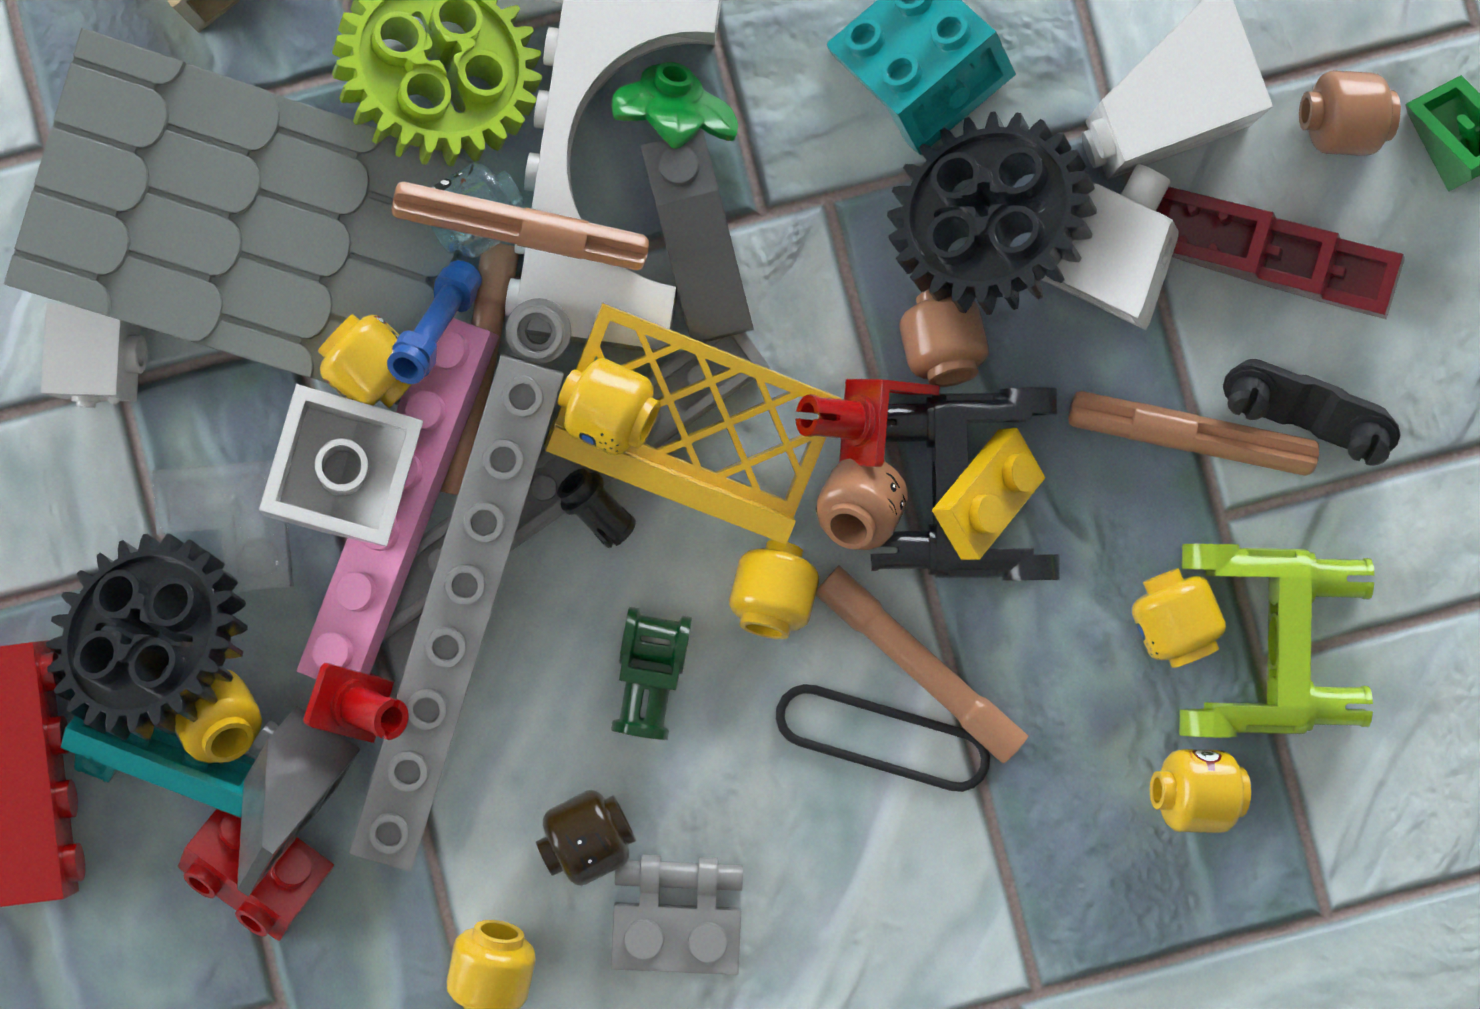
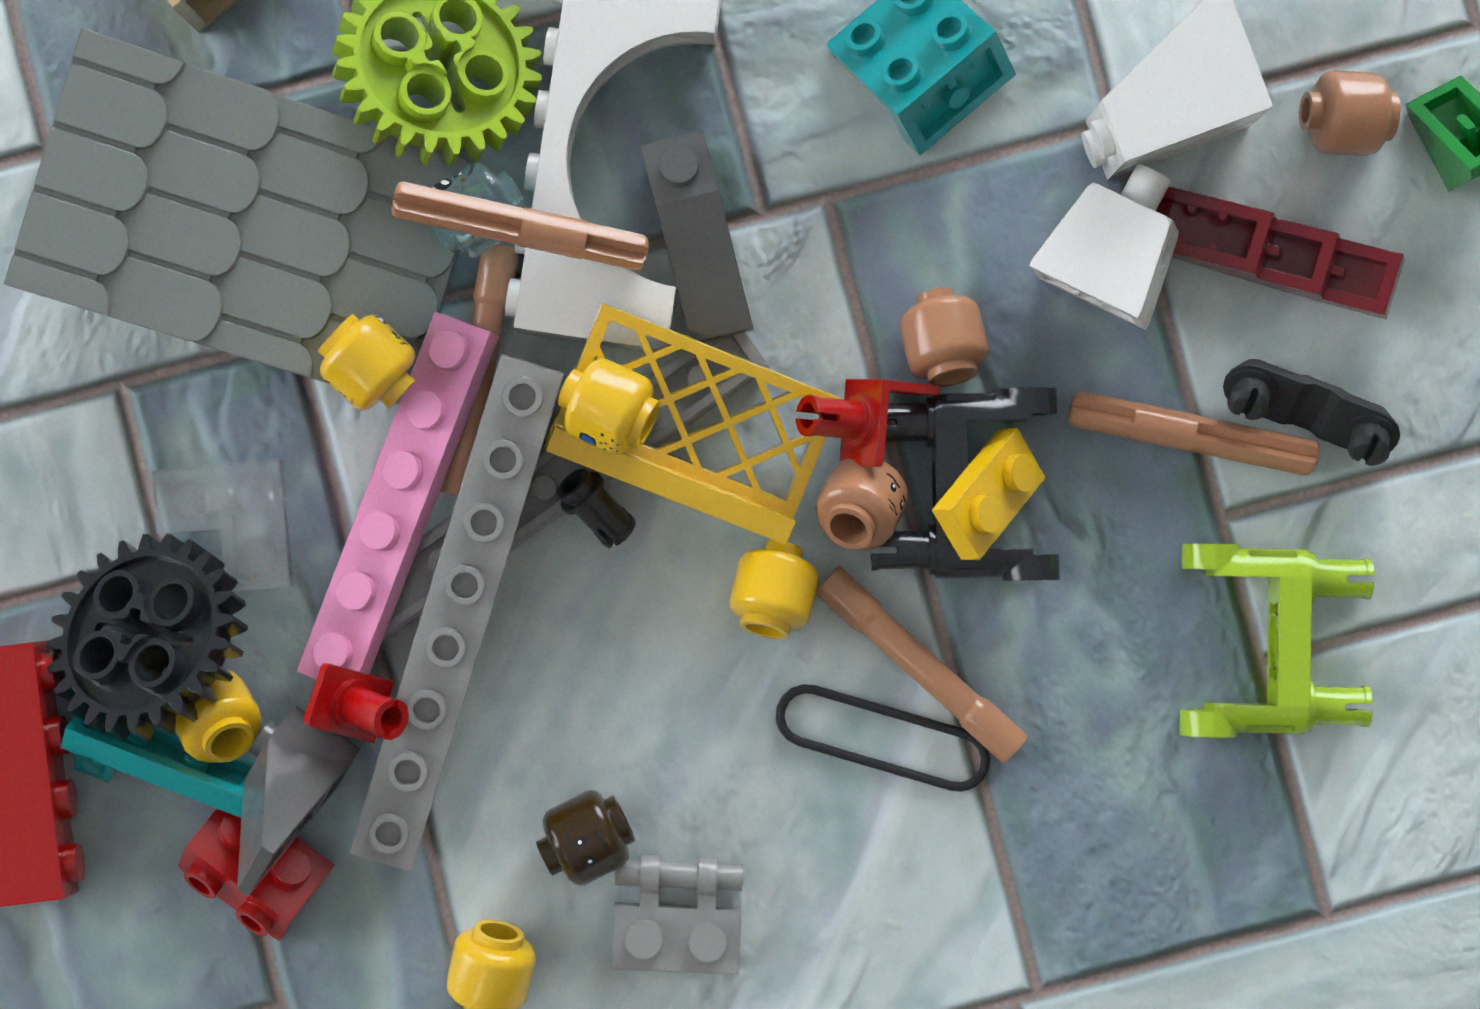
(90, 356): white head -> none
(340, 466): white slope -> none
(416, 350): blue bar -> none
(518, 336): light grey plate -> none
(651, 668): dark green connector -> none
(674, 105): green plate -> none
(992, 212): black gear -> none
(1178, 618): yellow head -> none
(1200, 791): yellow head -> none

